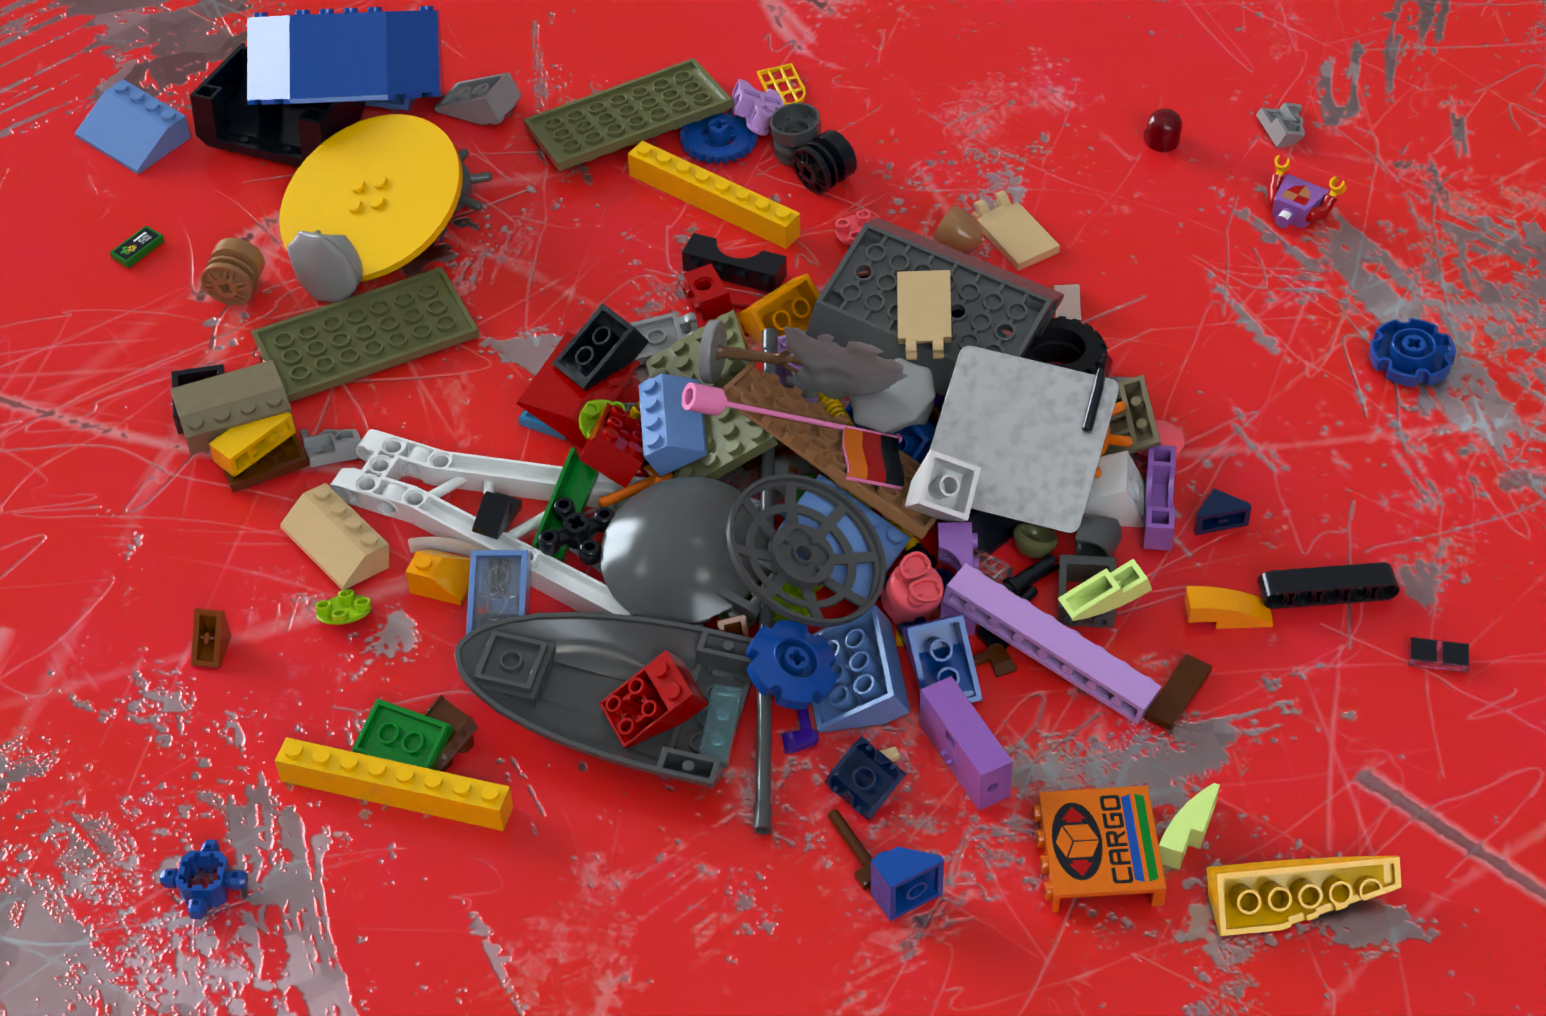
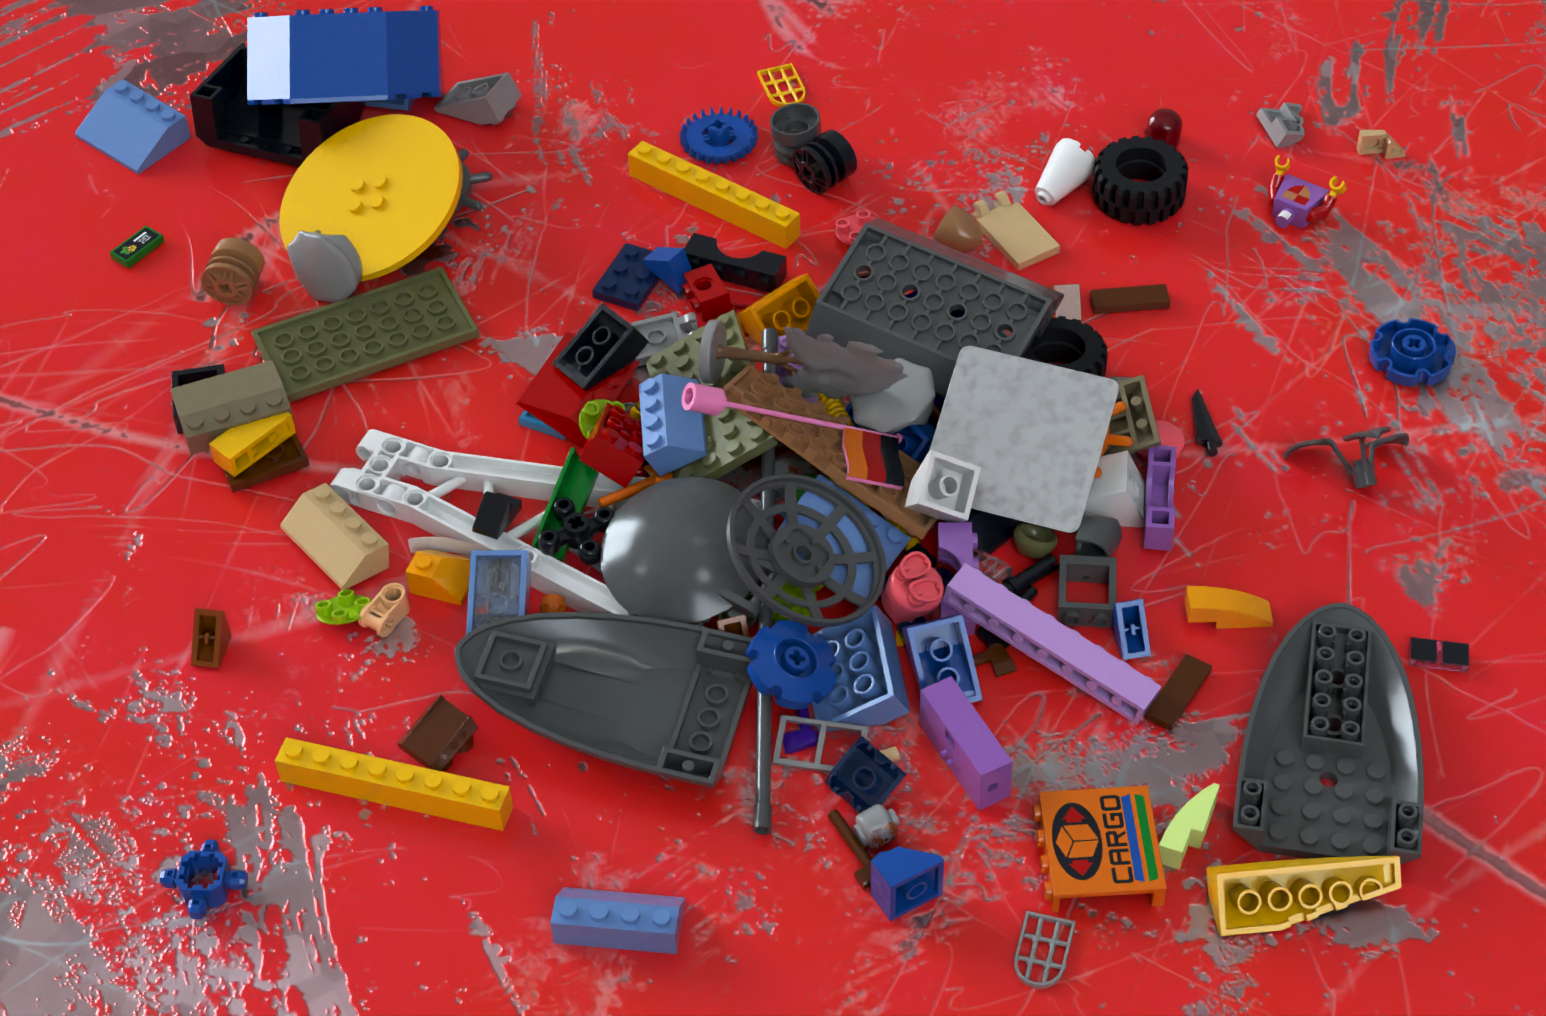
(330, 446): light grey slope -> none
(385, 609): none -> light nougat piece
(402, 735): green tile -> none
(553, 603): none -> orange plate
(617, 920): none -> medium blue slope
(627, 114): olive plate -> none
(627, 279): none -> dark blue plate
(653, 700): red slope -> none
(669, 266): none -> blue slope
(721, 723): clear light blue tile -> none
(755, 106): lavender piece -> none
(816, 766): none -> light grey window
(876, 826): none -> light grey head
(924, 310): tan tile -> none
(1052, 943): none -> light grey window
(1064, 171): none -> white cone
(1103, 371): black piece -> none
(1106, 591): yellowish green slope -> none
(1129, 298): none -> reddish brown tile
(1130, 629): none -> blue slope
(1136, 200): none -> black tyre
(1204, 427): none -> black bar
(1221, 513): dark blue slope -> none
(1328, 585): black beam -> none
(1337, 712): none -> dark grey piece
(1362, 469): none -> dark grey plant
(1378, 142): none -> tan slope

